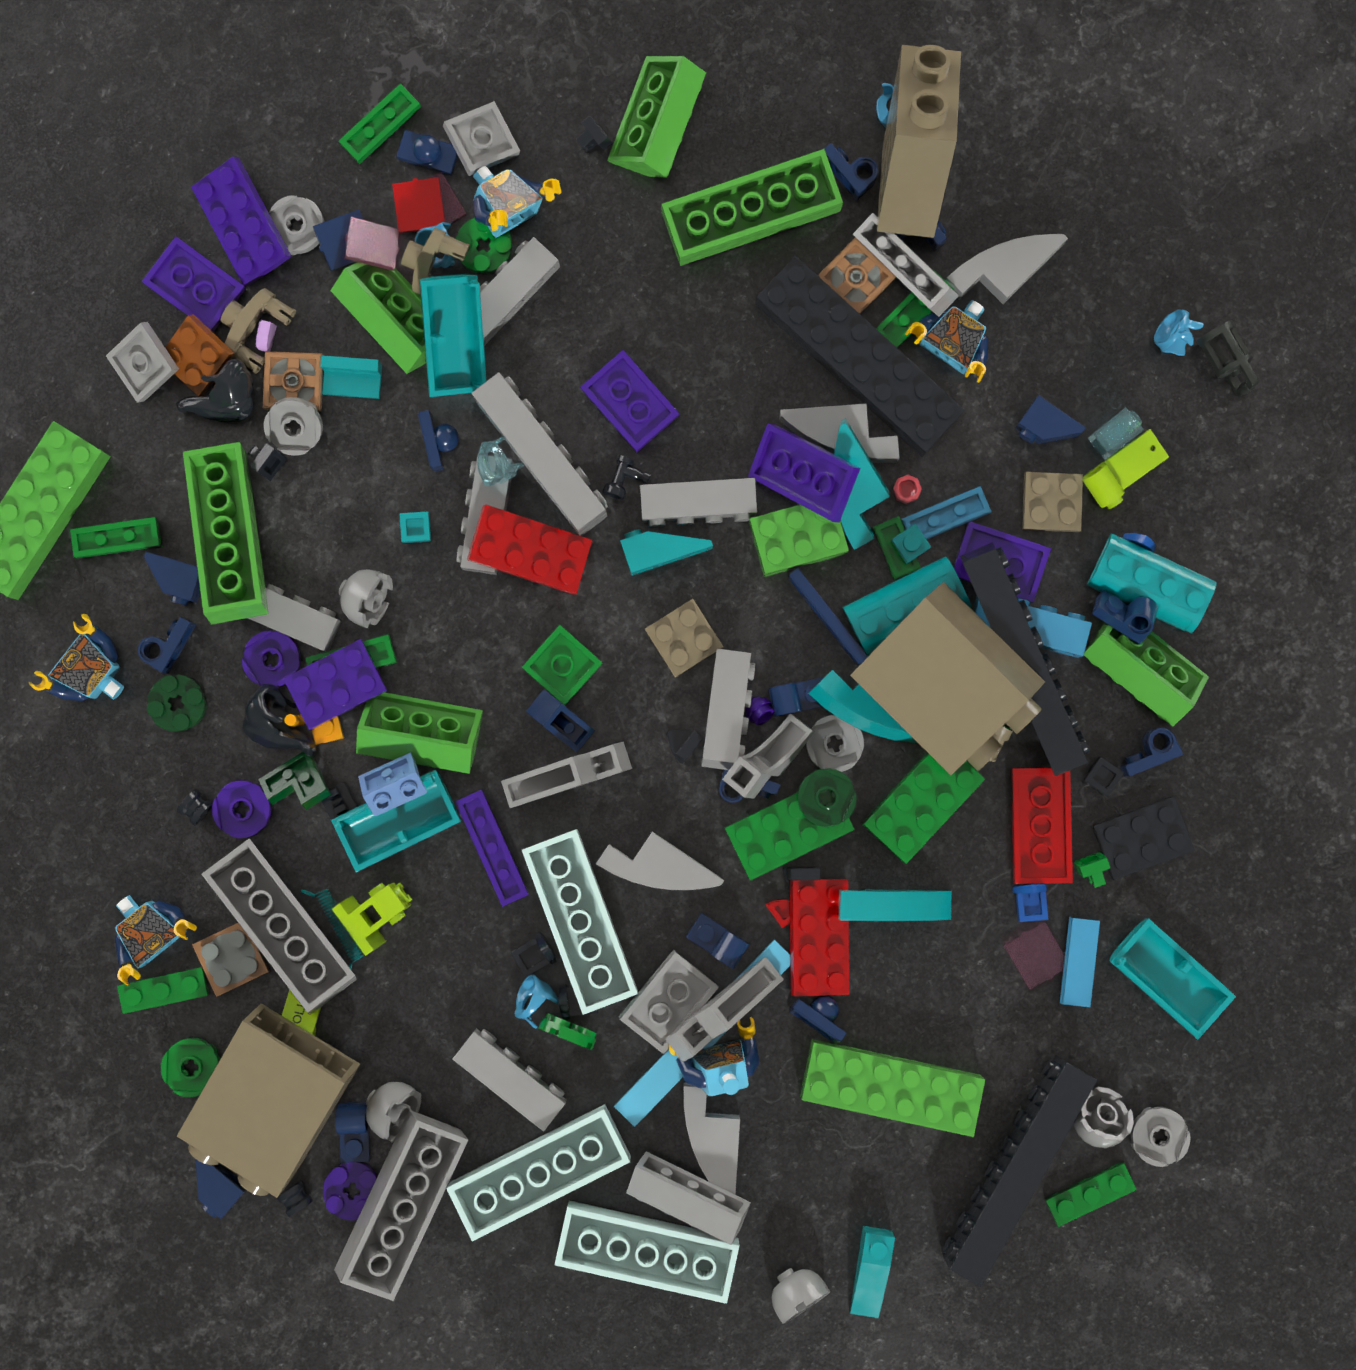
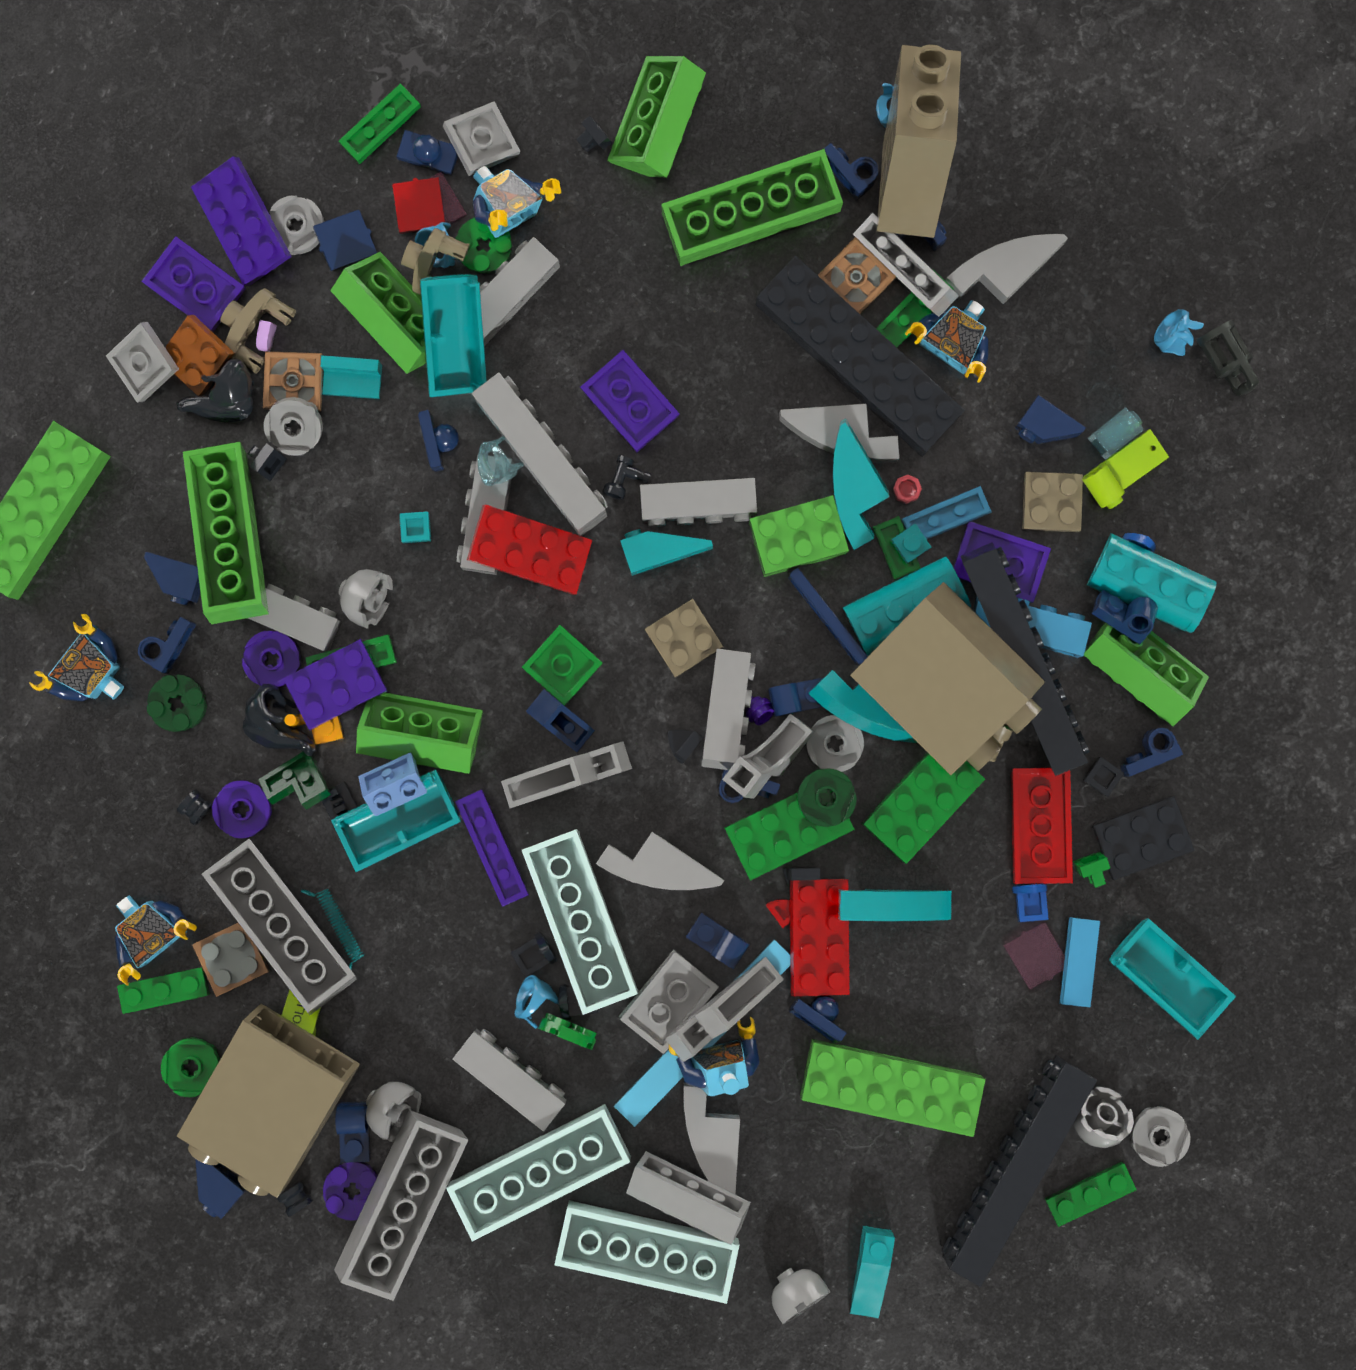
(115, 537): green plate -> none
(372, 243): clear pink piece -> none
(389, 904): lime tile -> none
(804, 472): dark purple plate -> none

